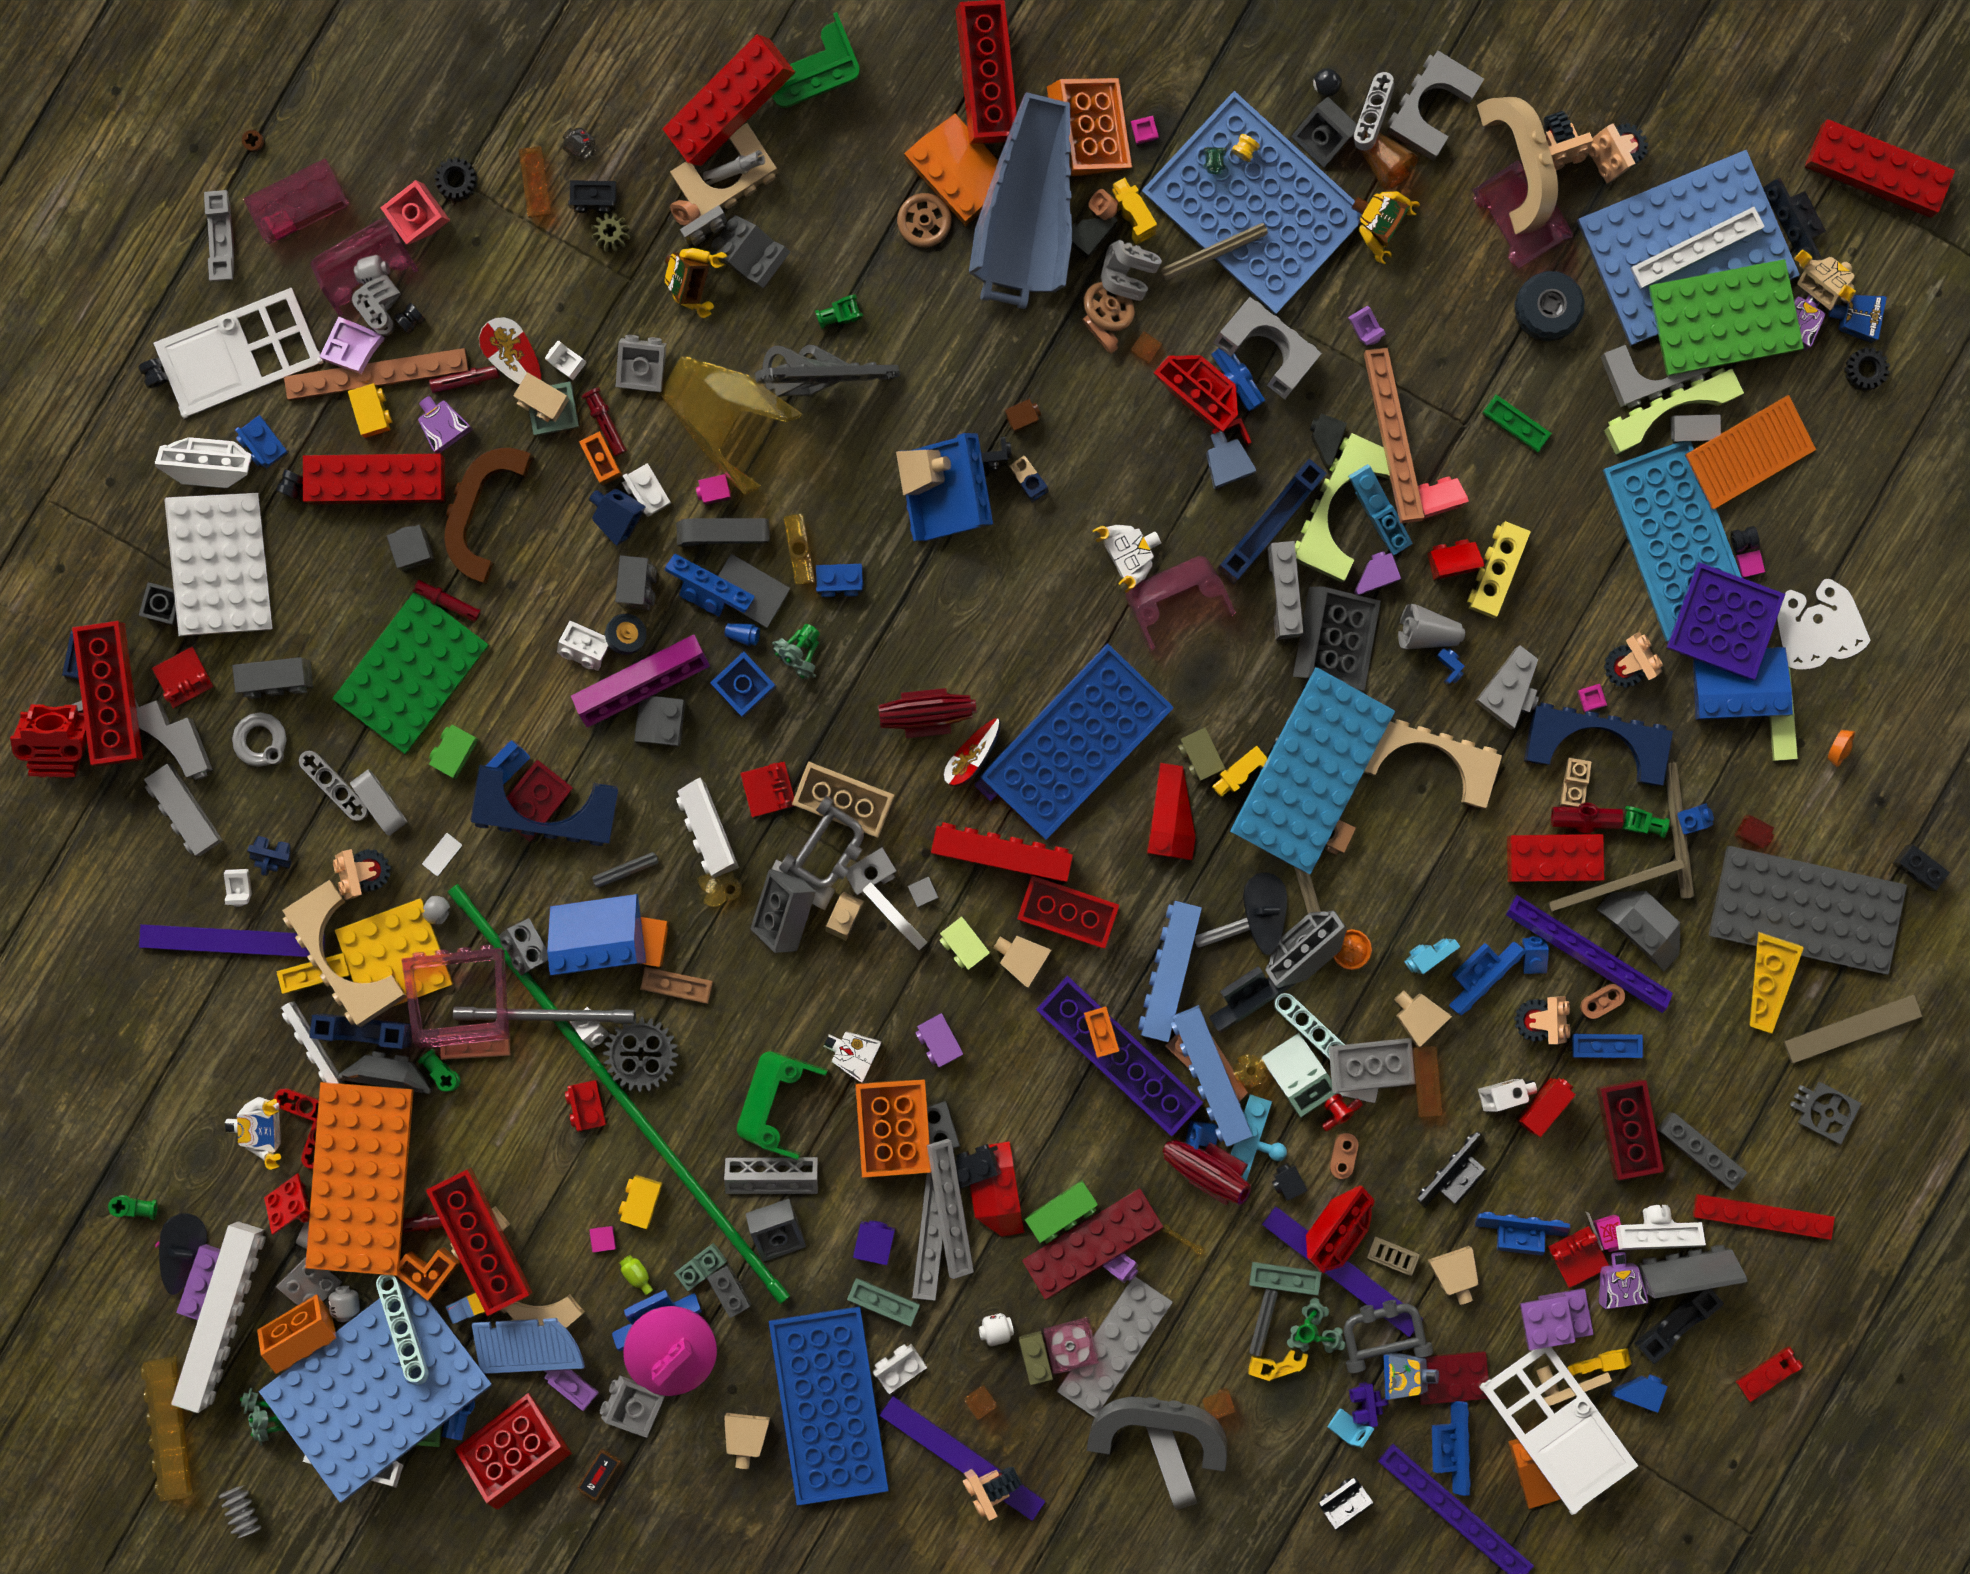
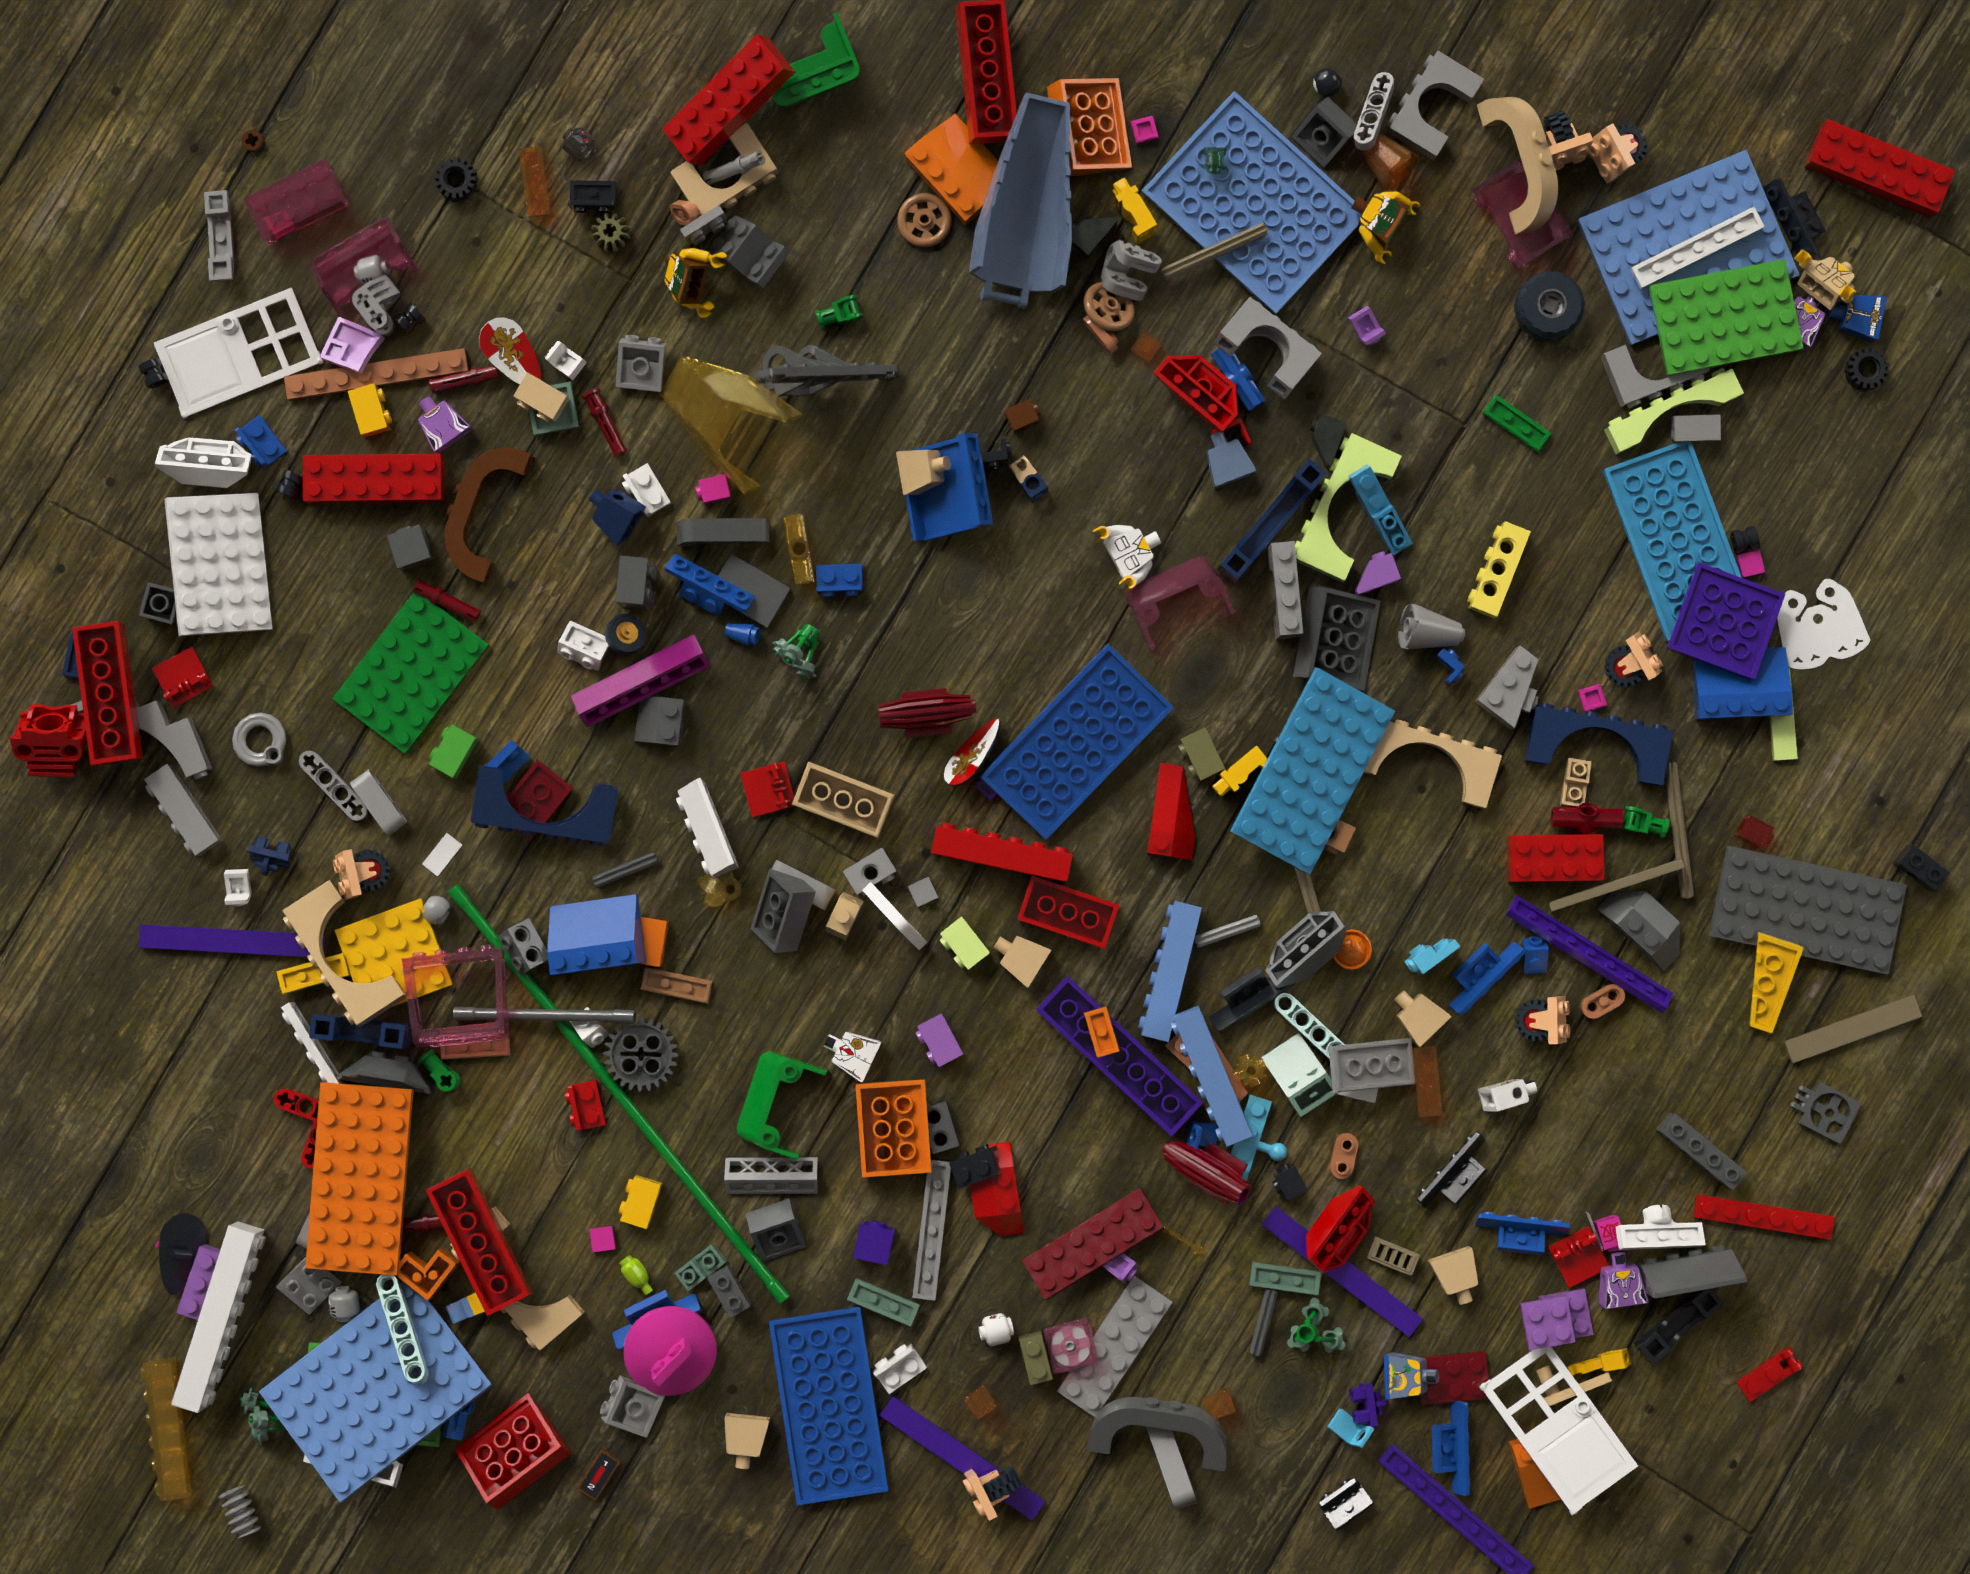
(133, 1207): green connector -> none
(258, 1129): torso -> none
(273, 677): dark grey brick -> none
(287, 1204): red hinge -> none
(296, 1334): orange brick -> none
(415, 213): coral slope -> none
(525, 1346): medium blue piece -> none
(571, 1387): medium lavender hinge -> none
(600, 458): orange brick -> none
(743, 684): blue brick -> none
(852, 852): flat silver bar -> none
(950, 1208): light grey plate -> none
(1061, 1212): bright green brick -> none
(1103, 204): nougat plate -> none
(1245, 148): yellow wheel -> none
(1265, 910): black shield -> none
(1280, 1369): yellow piece -> none
(1340, 1111): red piece -> none
(1389, 1310): dark grey bar -> none
(1393, 435): nougat plate -> none
(1442, 497): coral slope -> none
(1455, 560): red slope -> none
(1546, 1106): red brick -> none
(1607, 1045): blue plate -> none
(1629, 1129): dark red brick -> none
(1642, 1392): blue slope -> none
(1695, 818): blue bracket -> none
(1750, 452): orange window -> none
(1841, 747): orange hat -> none

